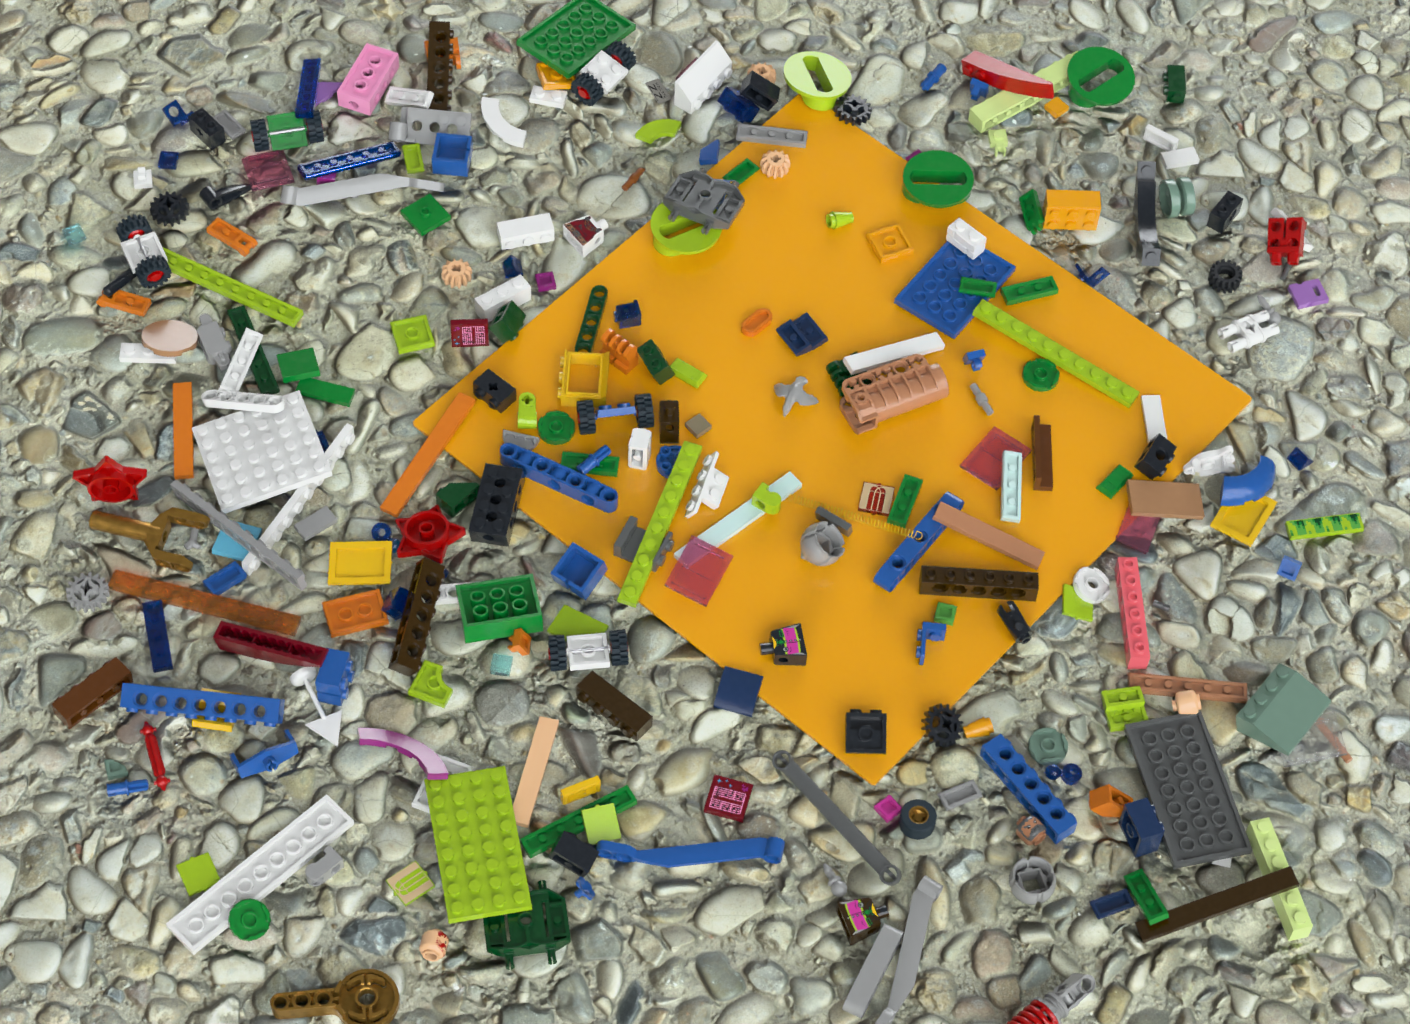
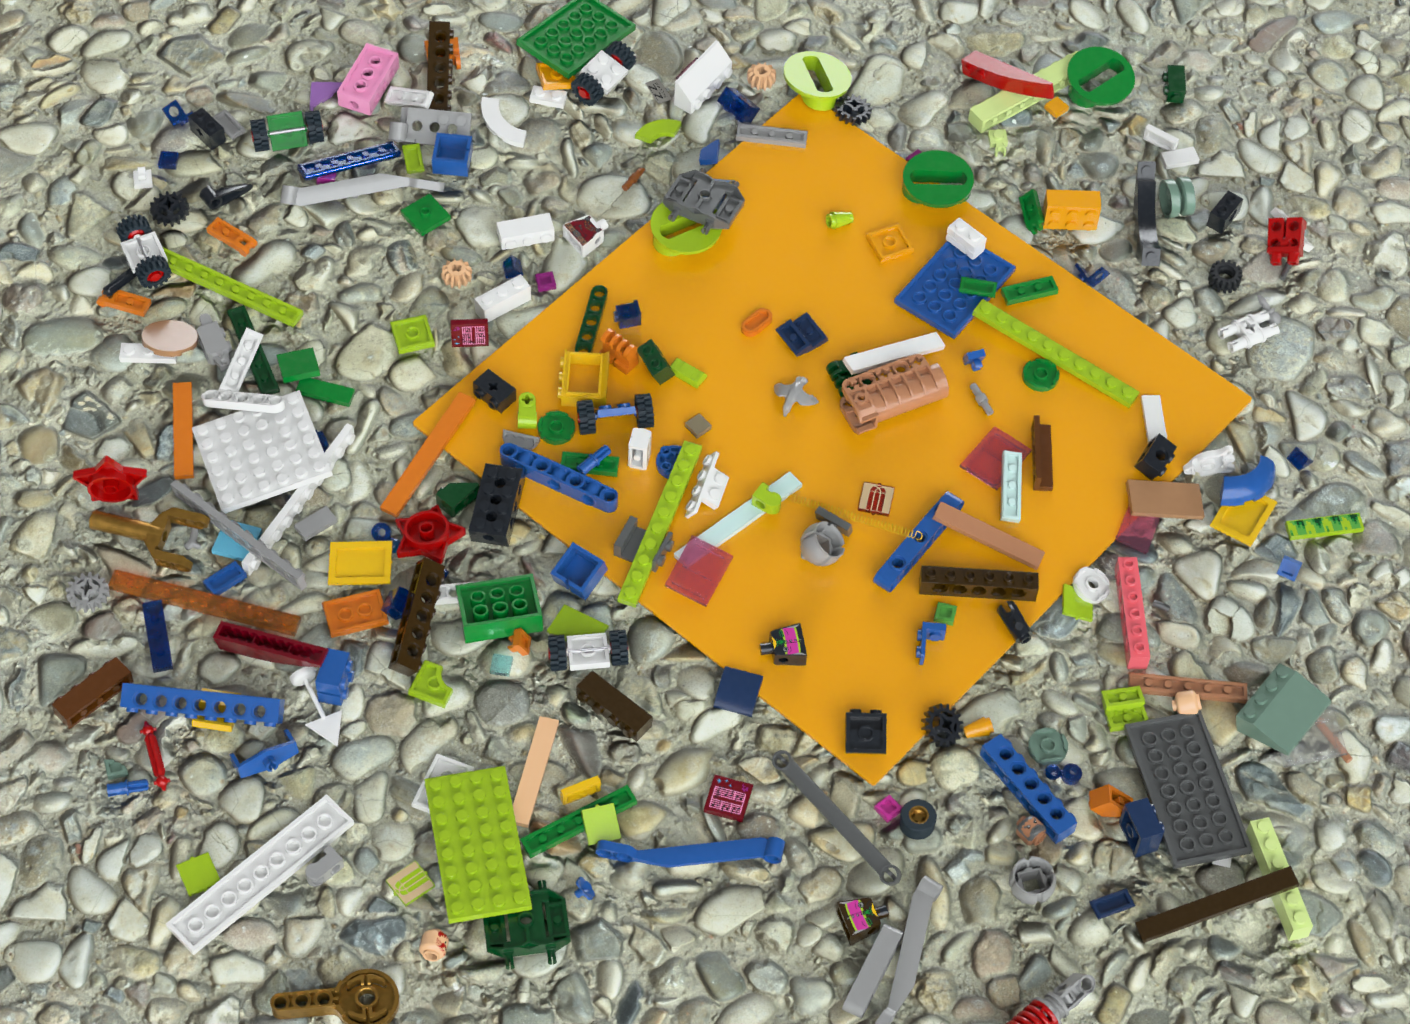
(74, 234): clear light blue tile -> none
(249, 920): green tile -> none
(267, 170): clear pink piece -> none
(308, 88): clear blue tile -> none
(427, 758): tile -> none
(507, 322): dark green brick -> none
(573, 853): black brick -> none
(669, 416): dark brown torso -> none
(742, 171): green tile -> none
(760, 90): black brick -> none
(775, 164): light nougat gear -> none
(837, 886): light grey bar -> none
(905, 501): green plate -> none
(933, 77): blue axle -> none
(959, 795): light grey tile -> none
(978, 89): blue tile -> none
(1114, 481): green tile -> none
(1146, 896): green plate -> none
(1304, 295): medium lavender piece -> none

